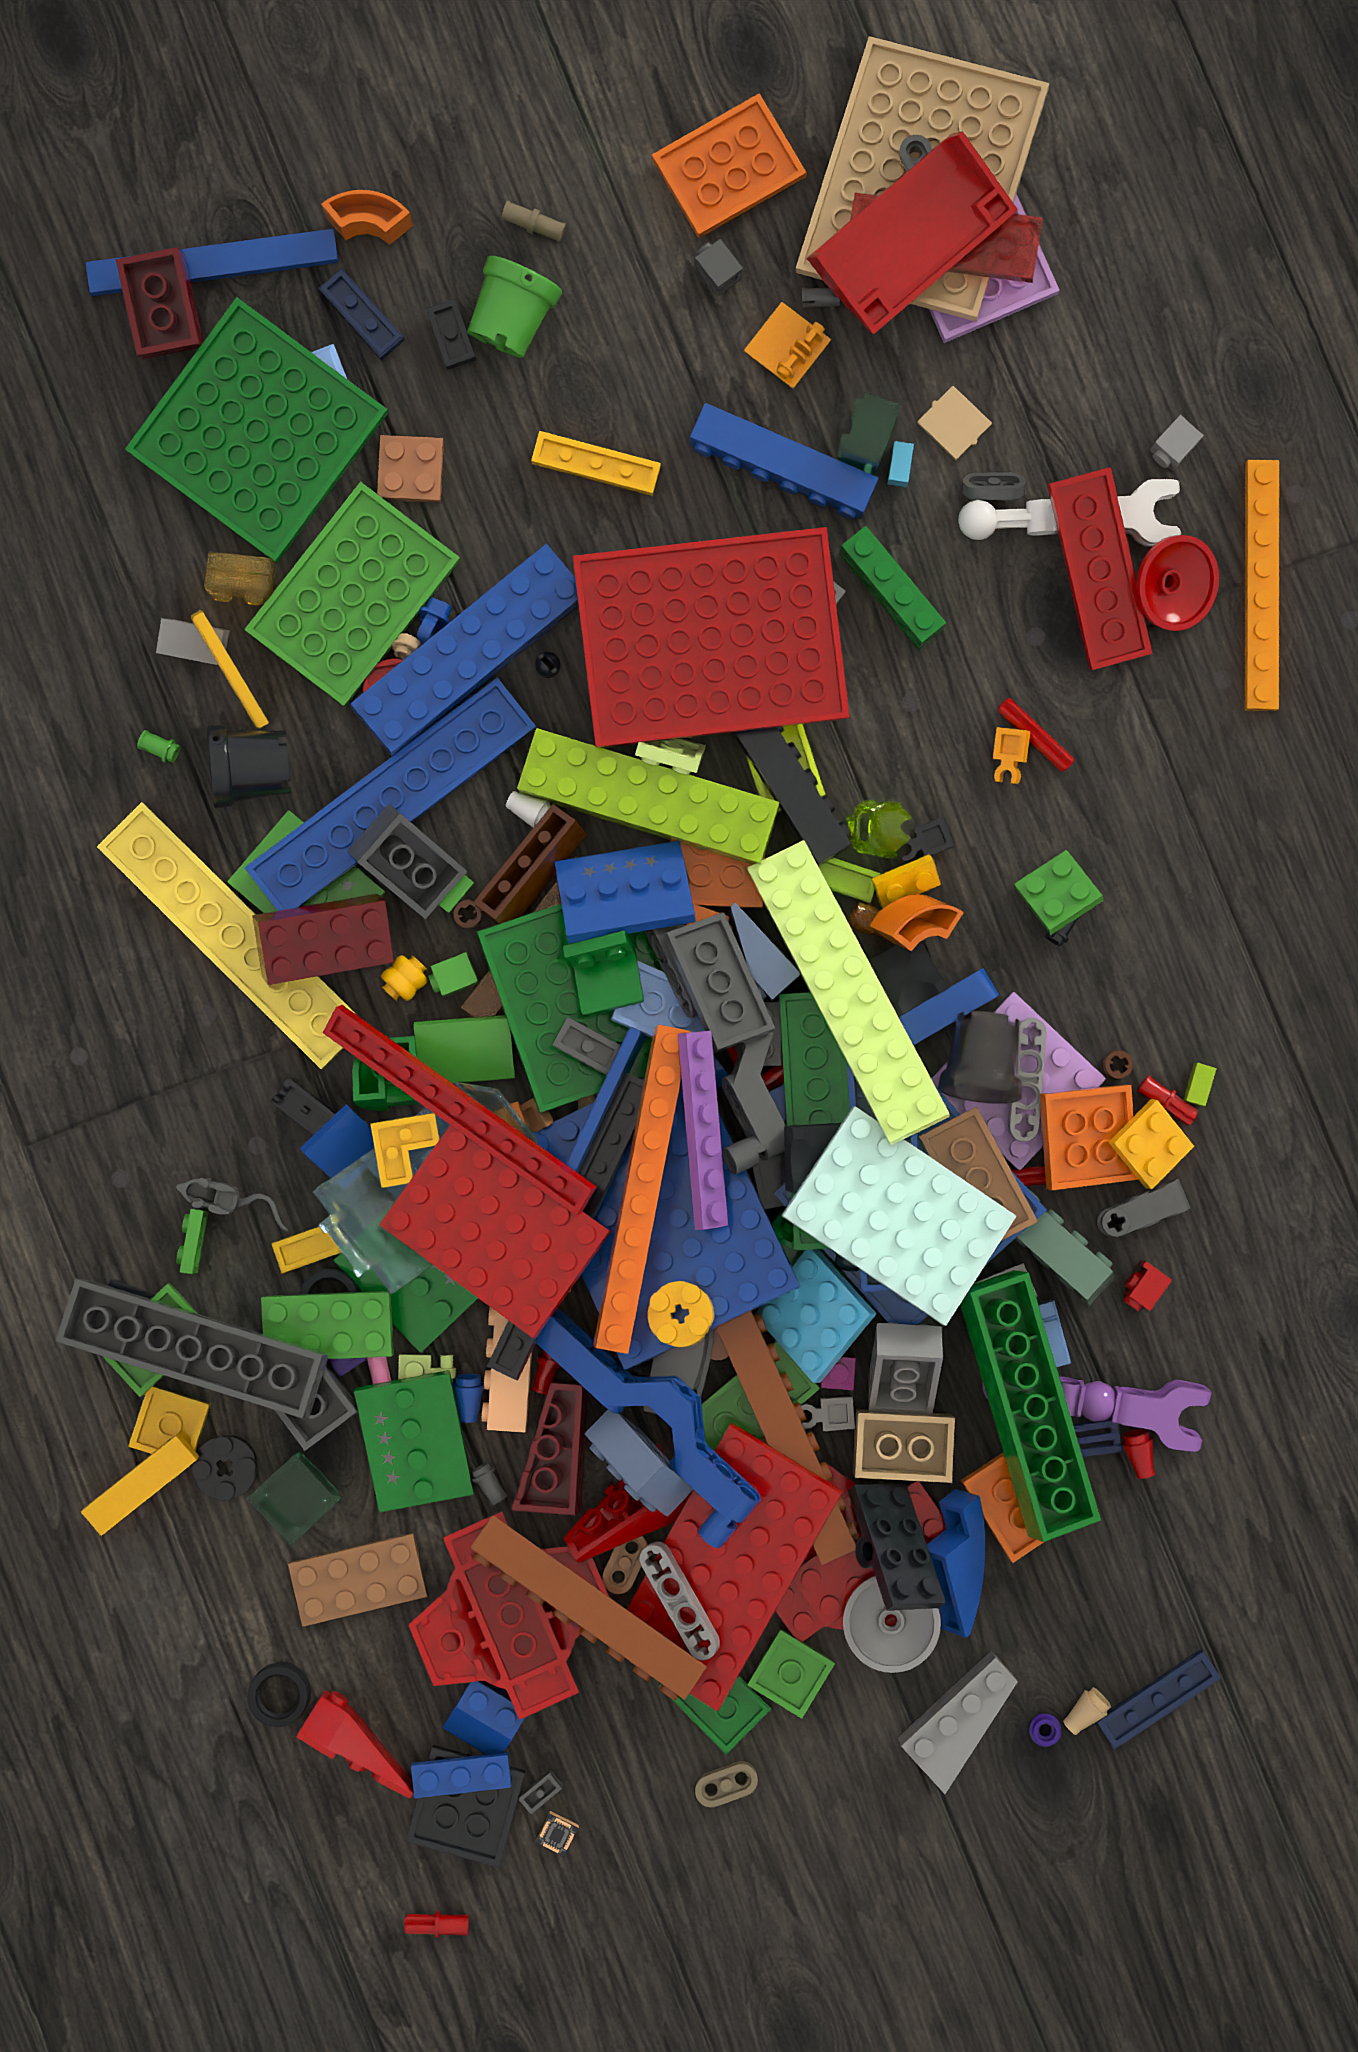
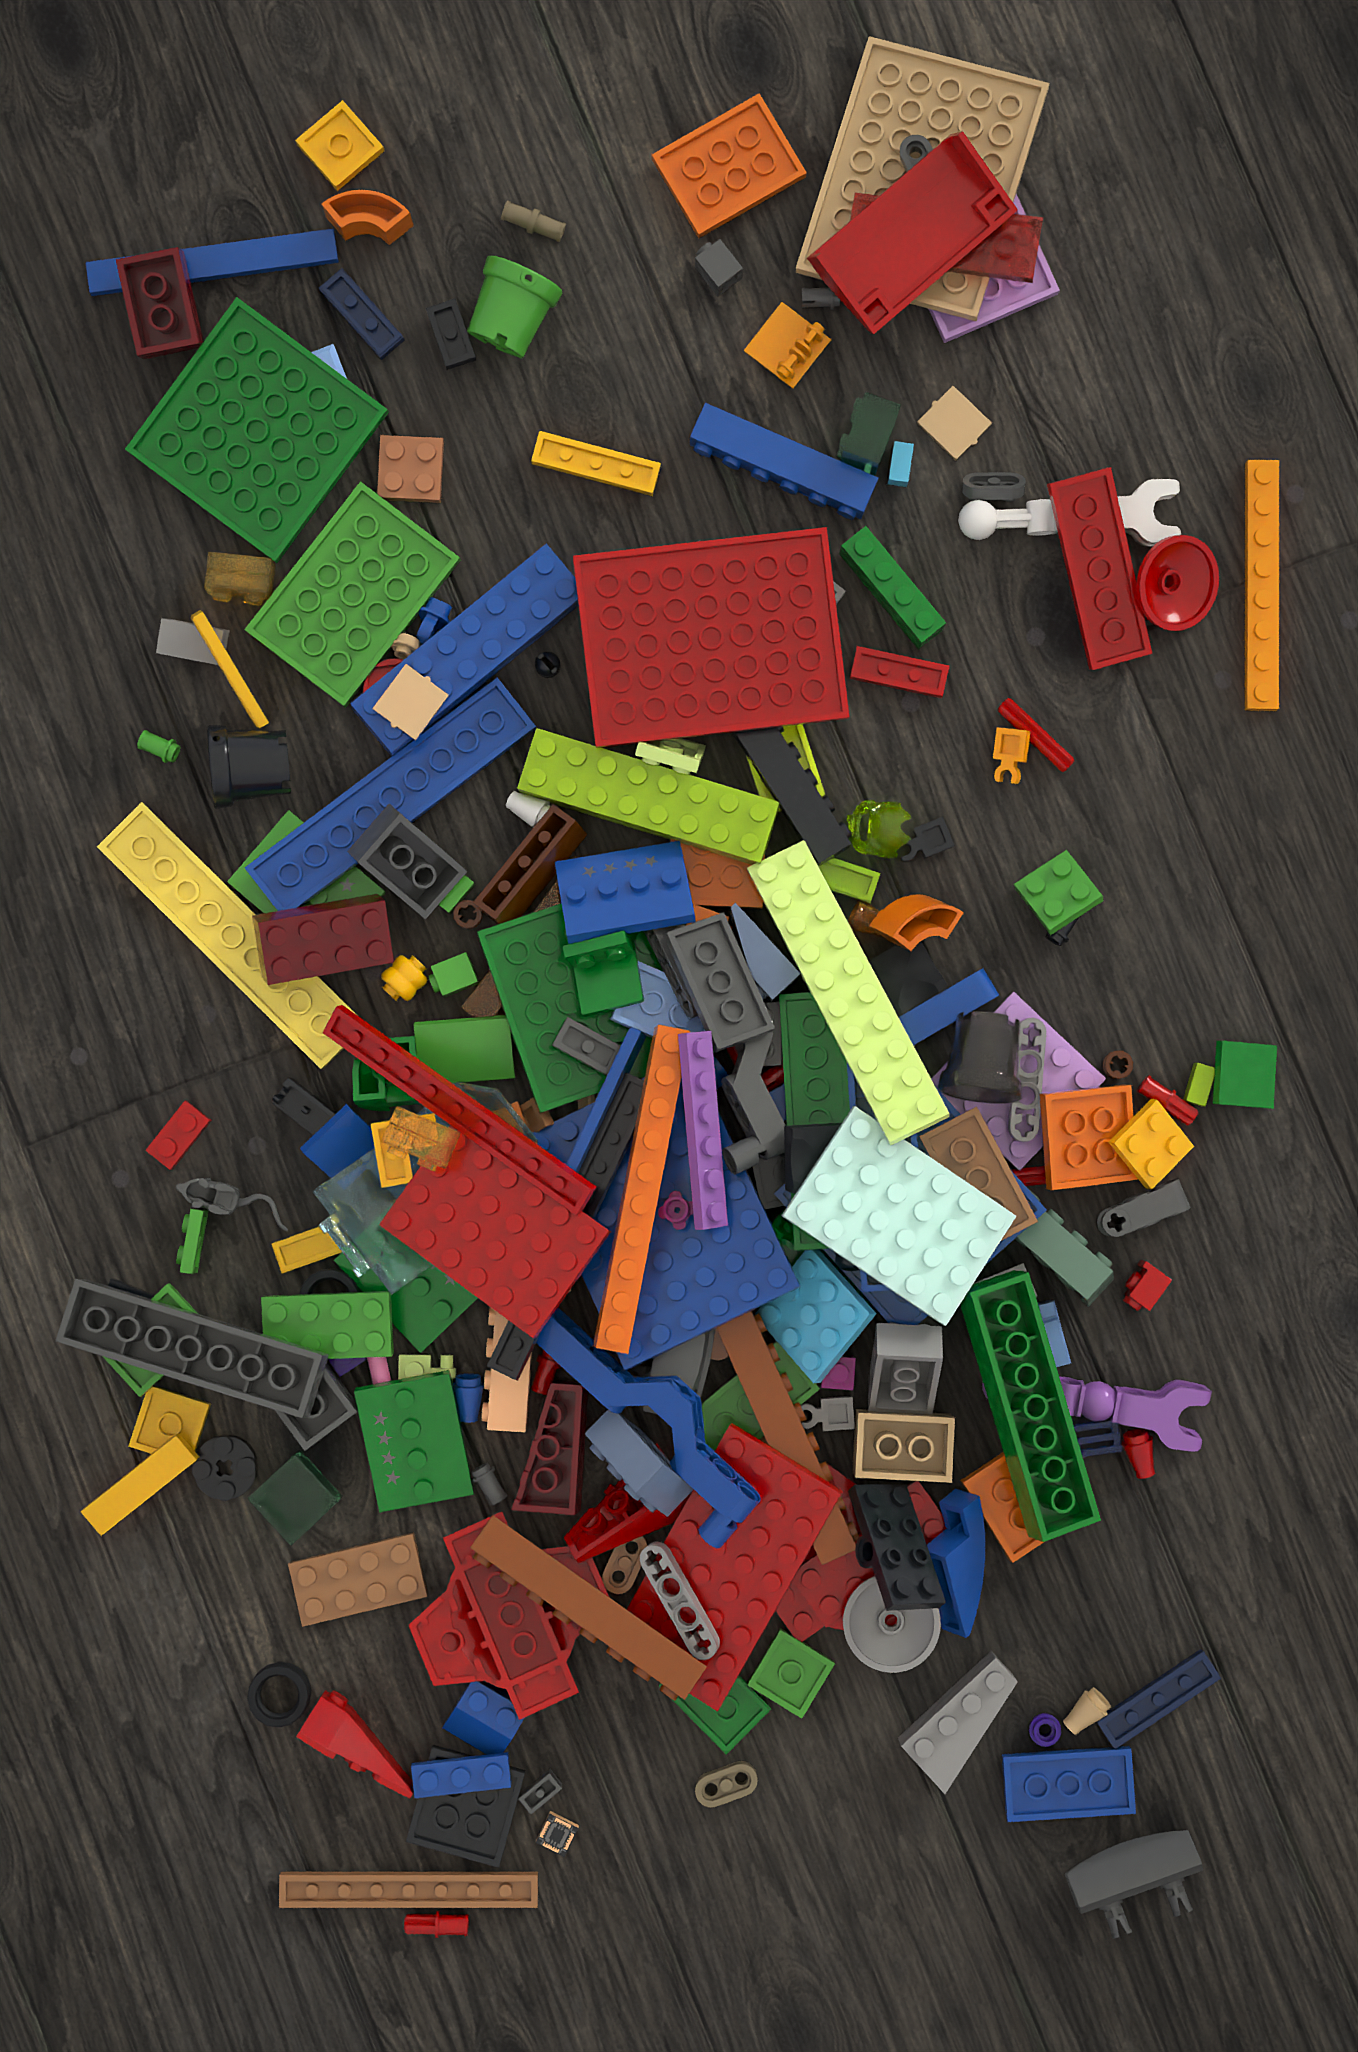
(178, 1135): none -> red plate
(340, 145): none -> yellow plate
(408, 1890): none -> medium nougat plate
(410, 702): none -> tan piece
(420, 1138): none -> clear yellow brick
(667, 1211): none -> magenta plate
(696, 1324): yellow plate -> none
(899, 672): none -> red plate
(906, 880): yellow plate -> none
(1068, 1784): none -> blue plate
(1132, 1869): none -> dark grey piece
(1175, 443): light grey brick -> none
(1244, 1074): none -> green tile

